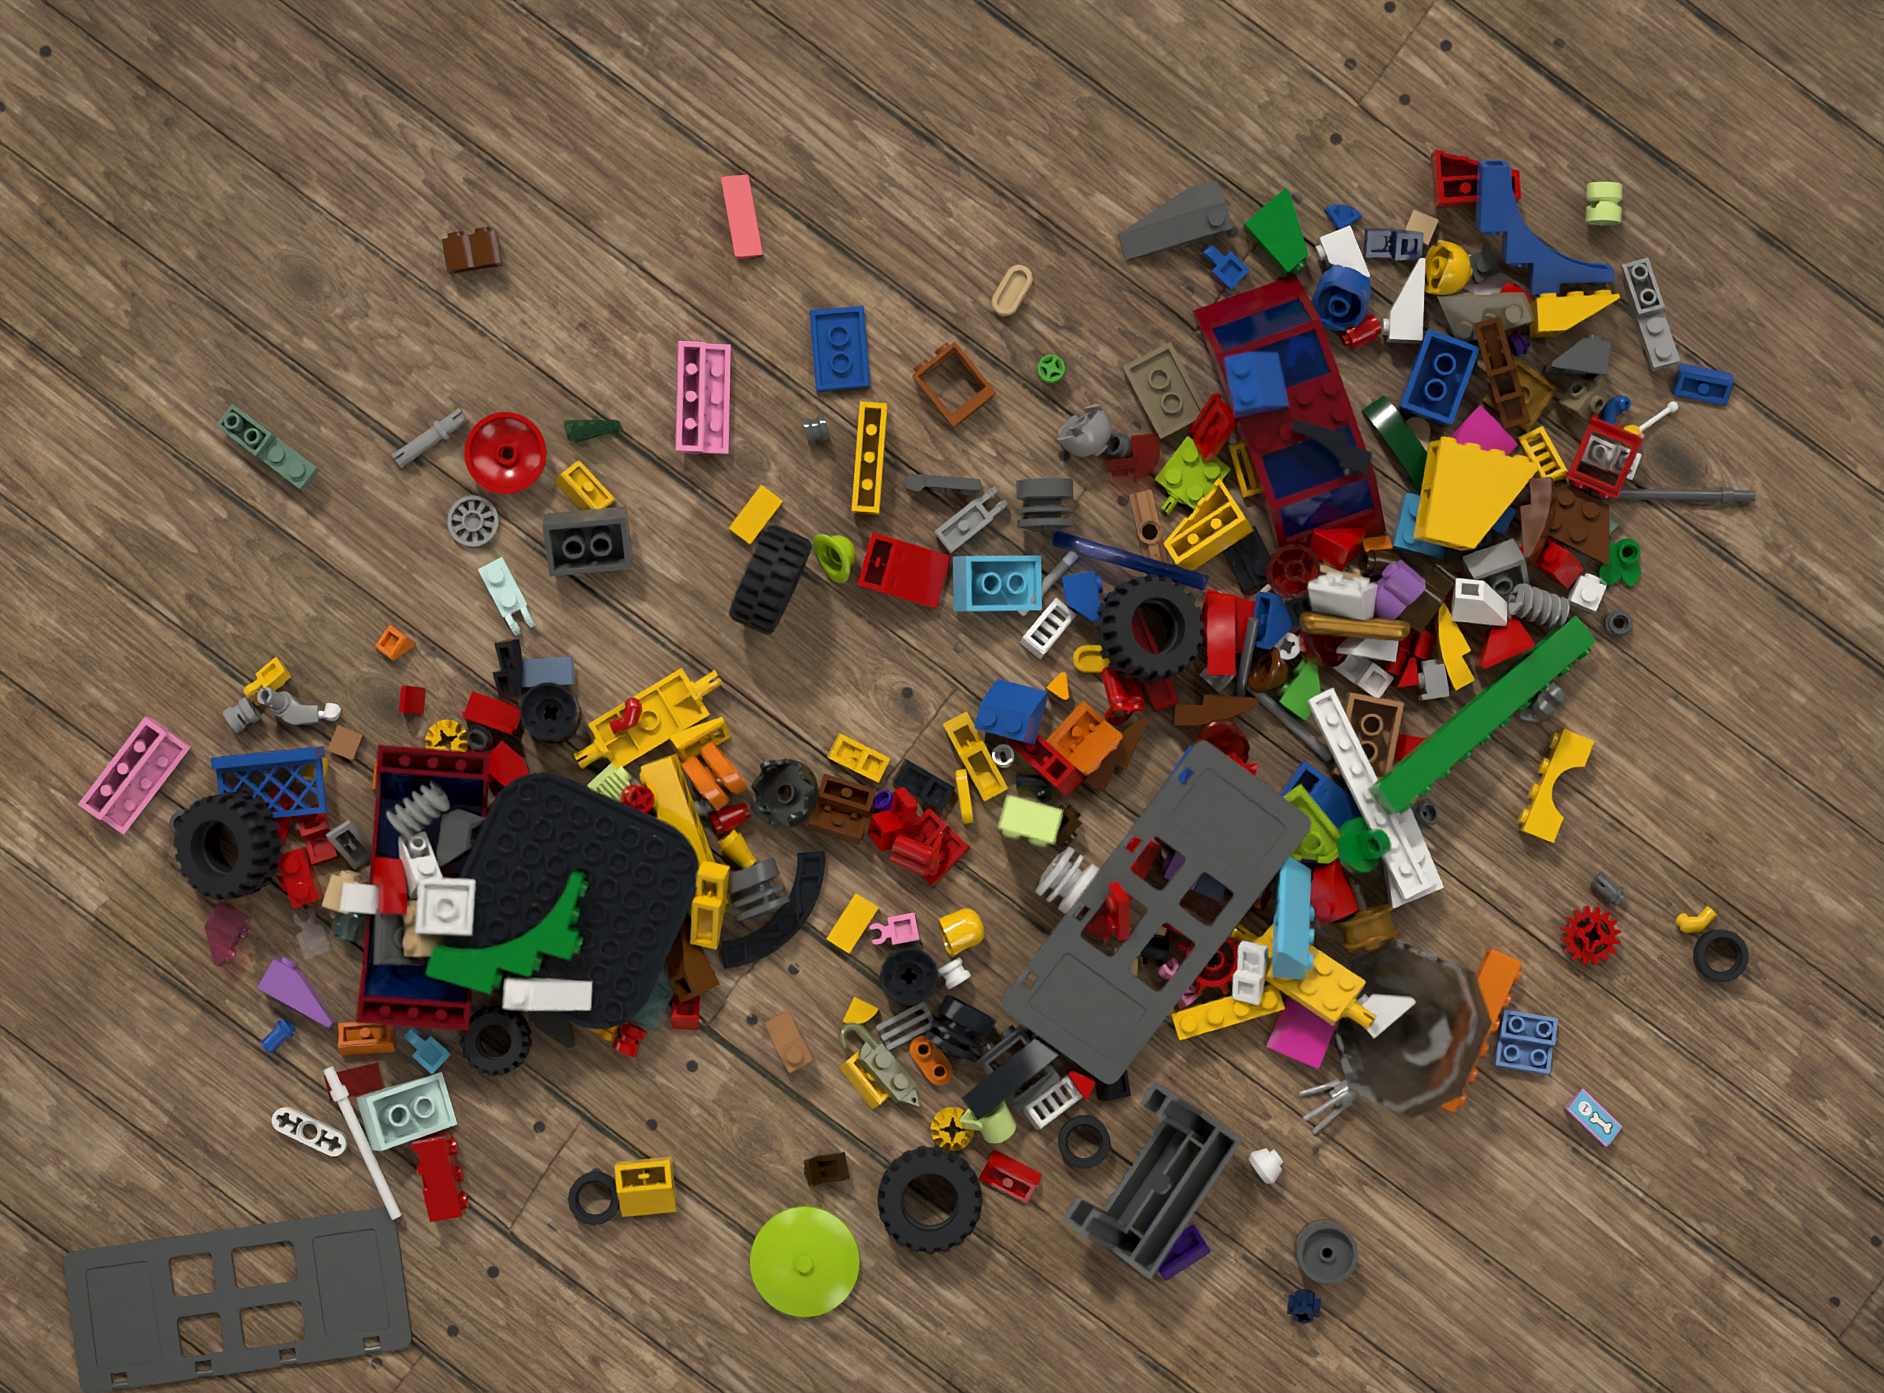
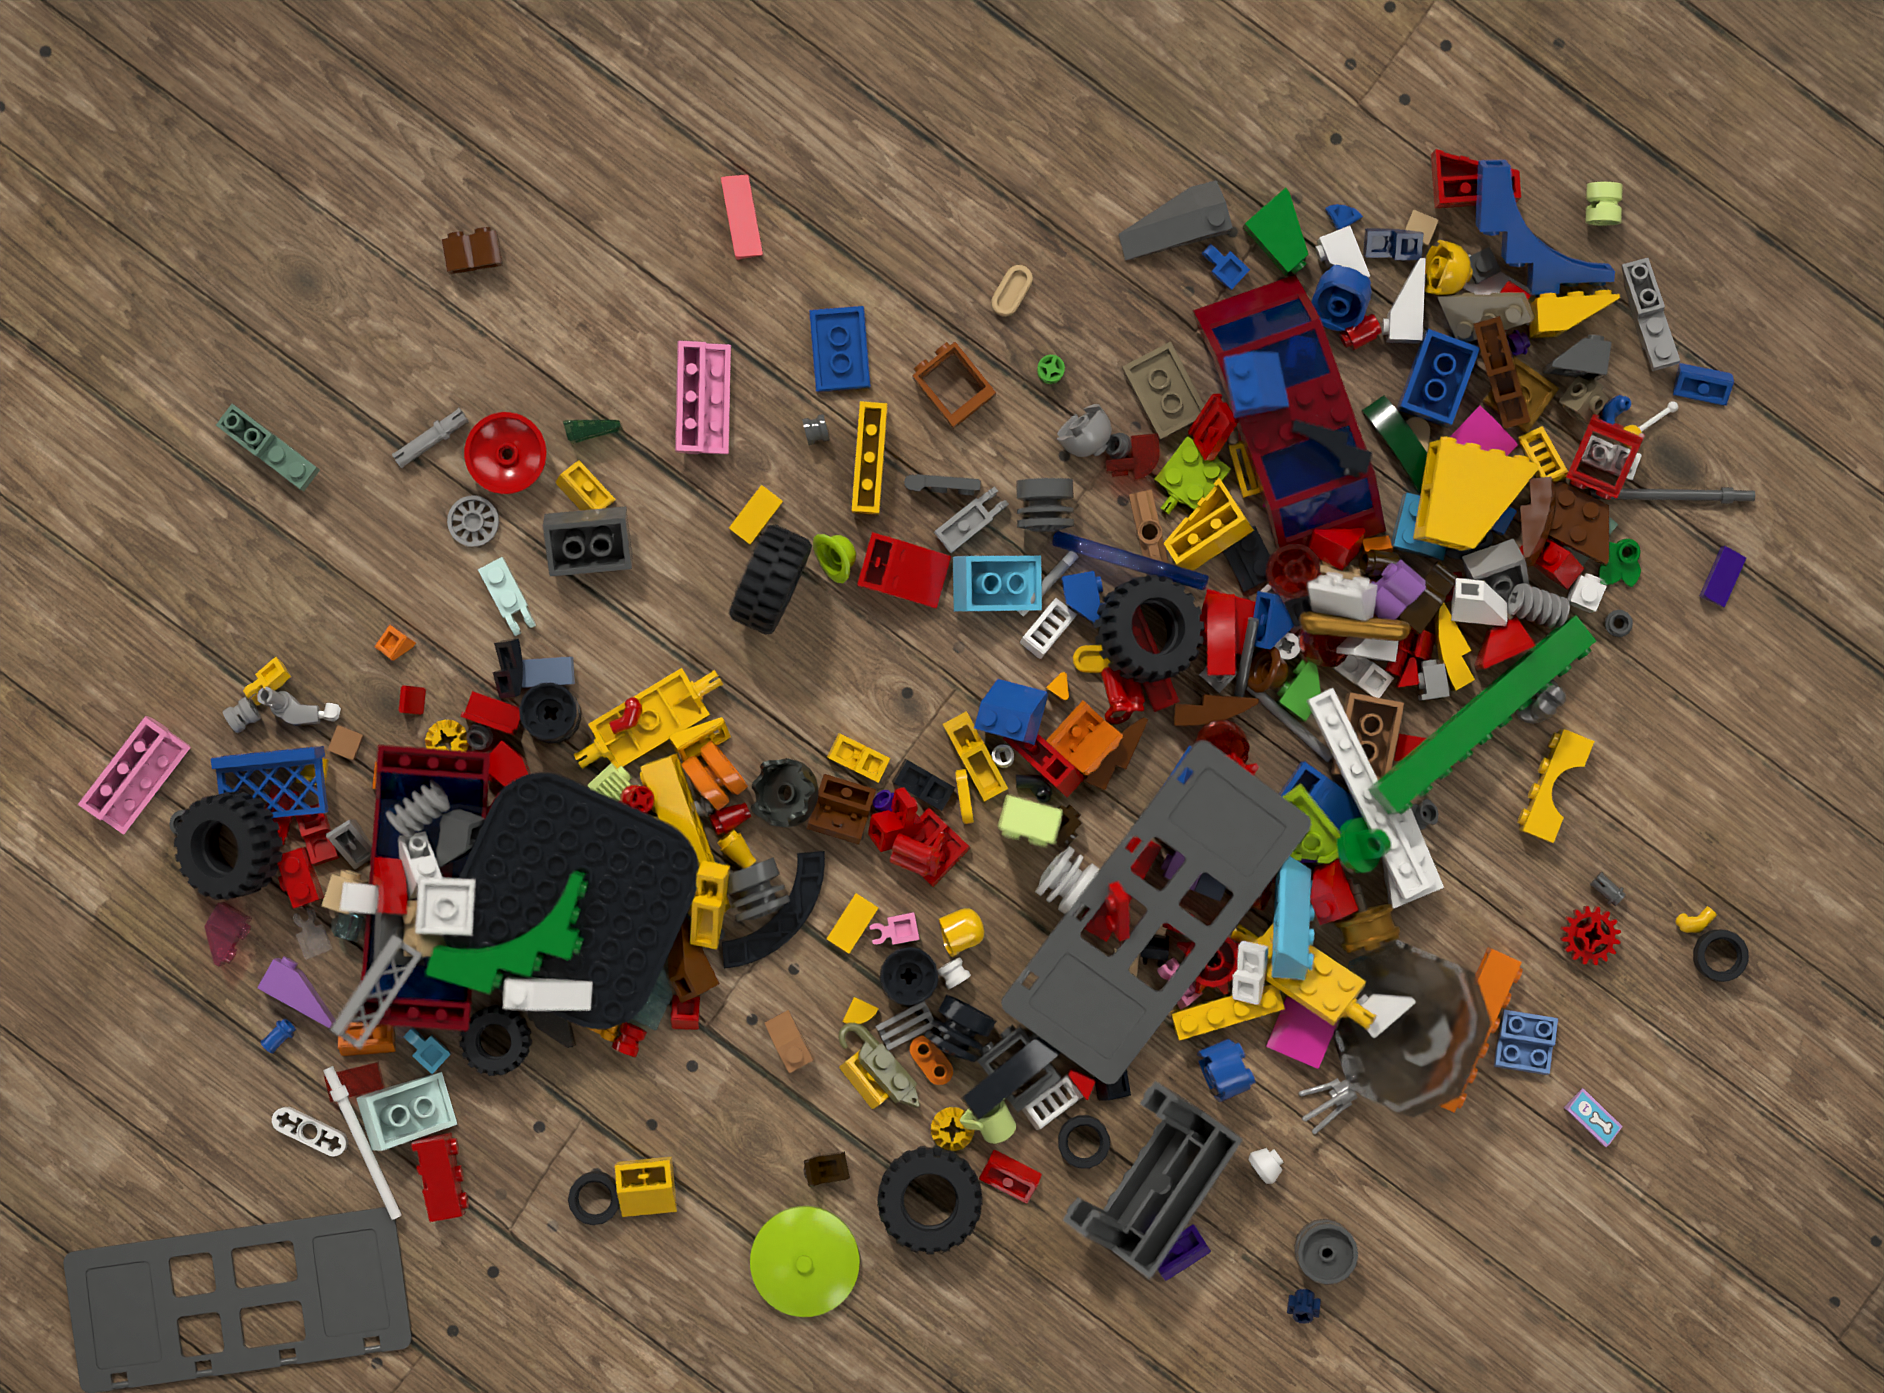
(366, 987): none -> light grey fence
(1225, 1070): none -> blue brick
(1722, 576): none -> dark purple slope

